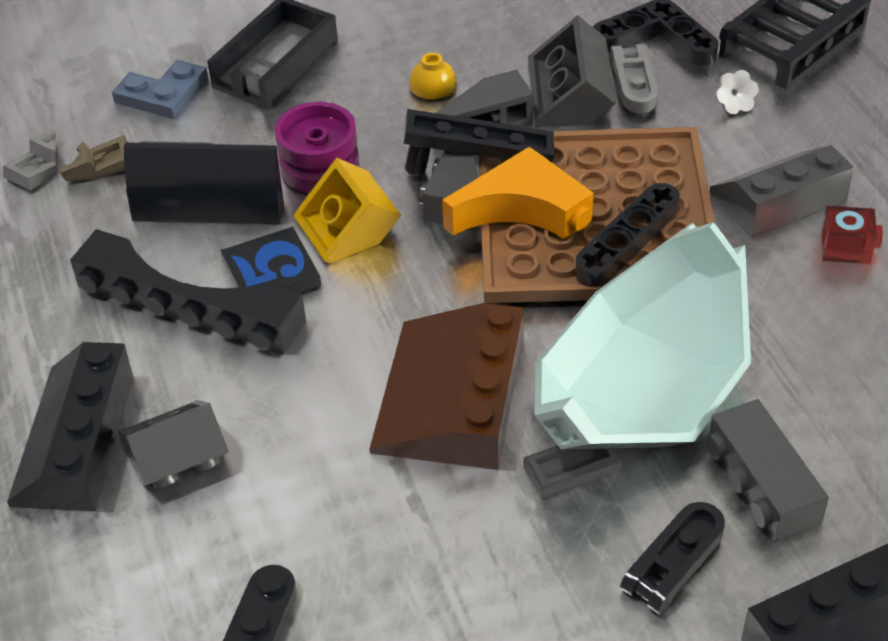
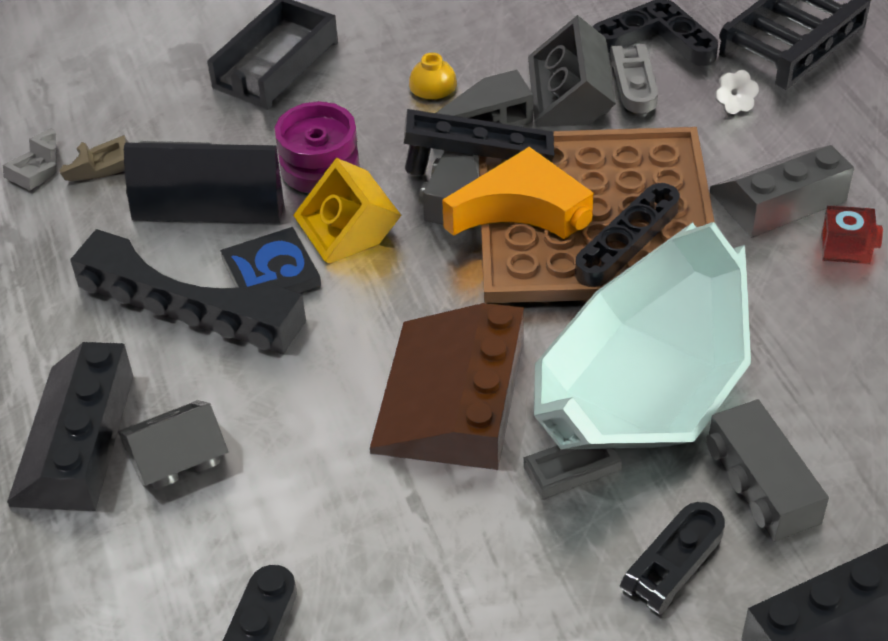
(163, 95): sand blue plate -> none

